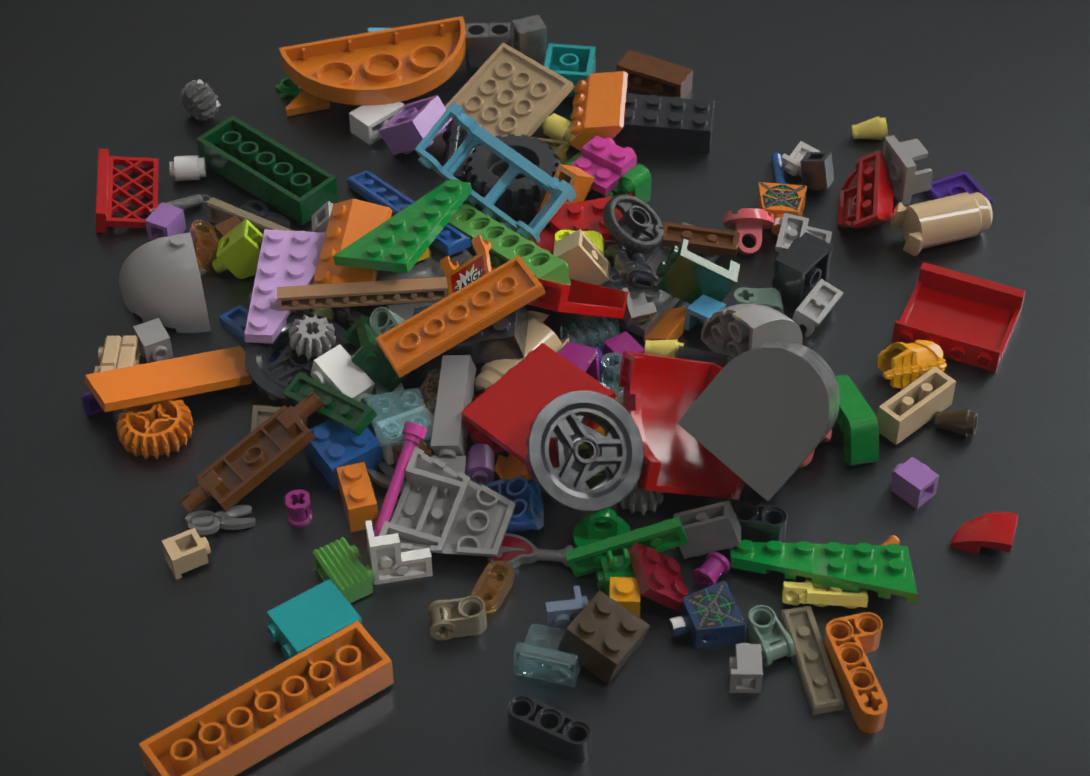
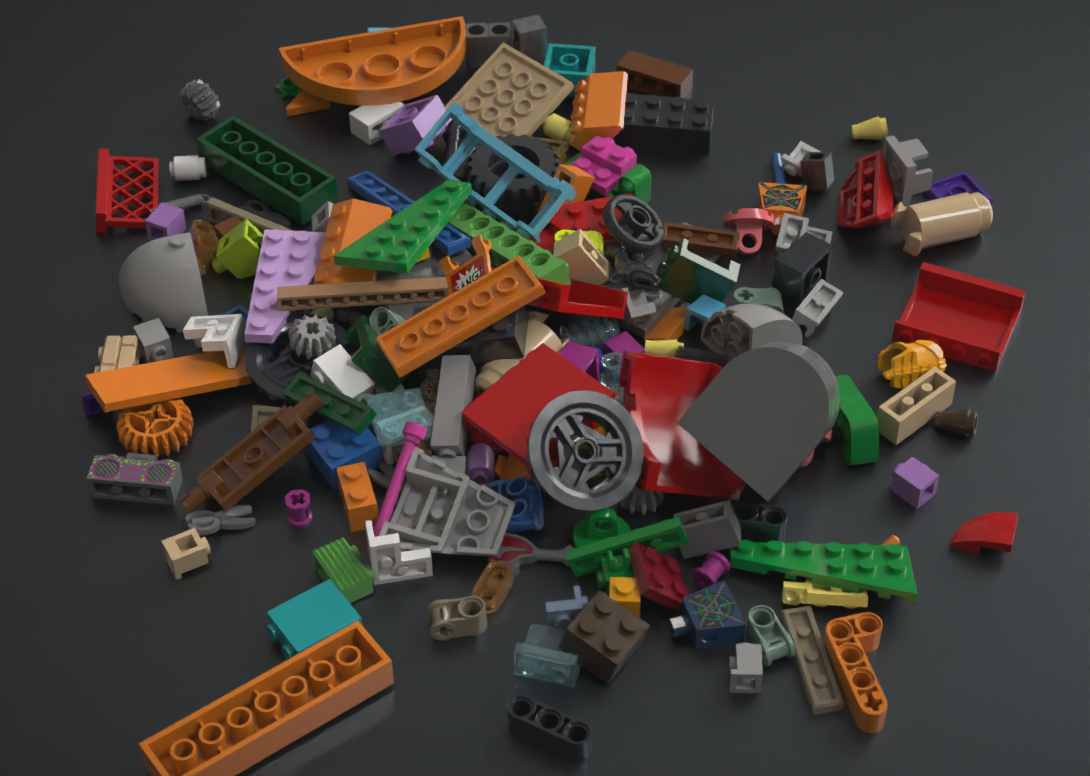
(135, 478): none -> dark grey piece
(218, 334): none -> white panel

